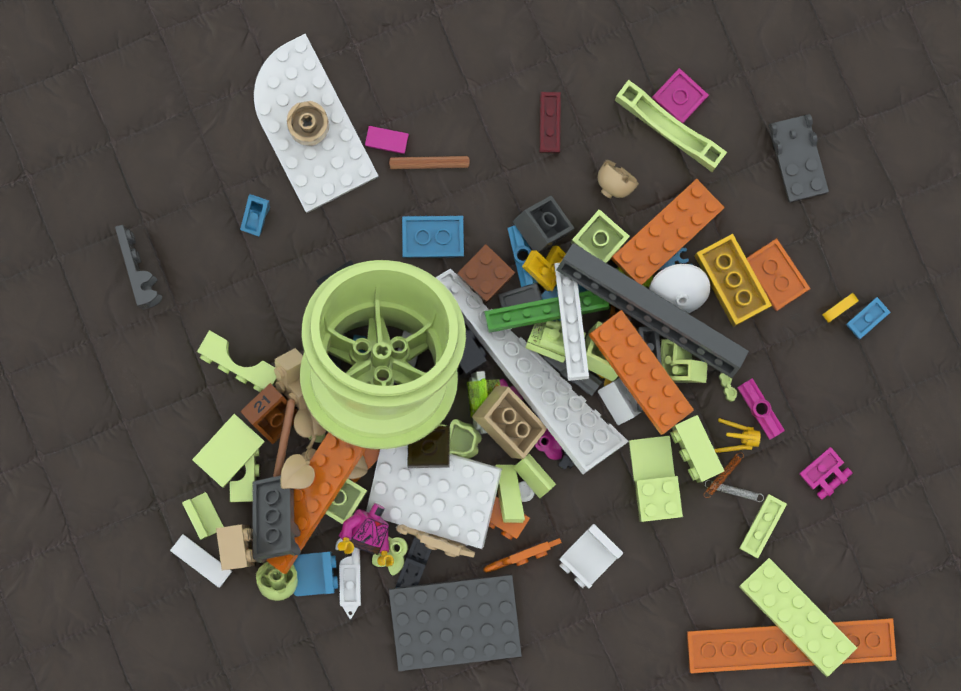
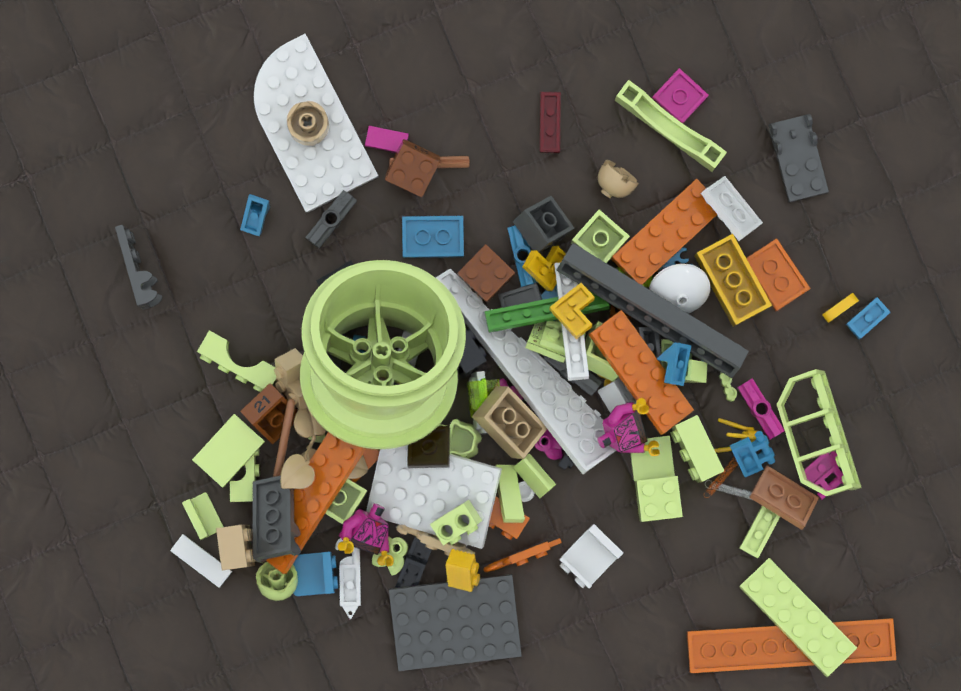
(340, 209): none -> dark grey piece
(412, 168): none -> dark orange brick
(455, 521): none -> yellowish green brick
(462, 570): none -> yellow brick
(569, 309): none -> yellow plate
(626, 431): none -> torso
(677, 357): none -> dark azure slope
(731, 208): none -> white plate
(746, 453): none -> dark azure plate
(784, 497): none -> nougat tile
(831, 421): none -> yellowish green plate

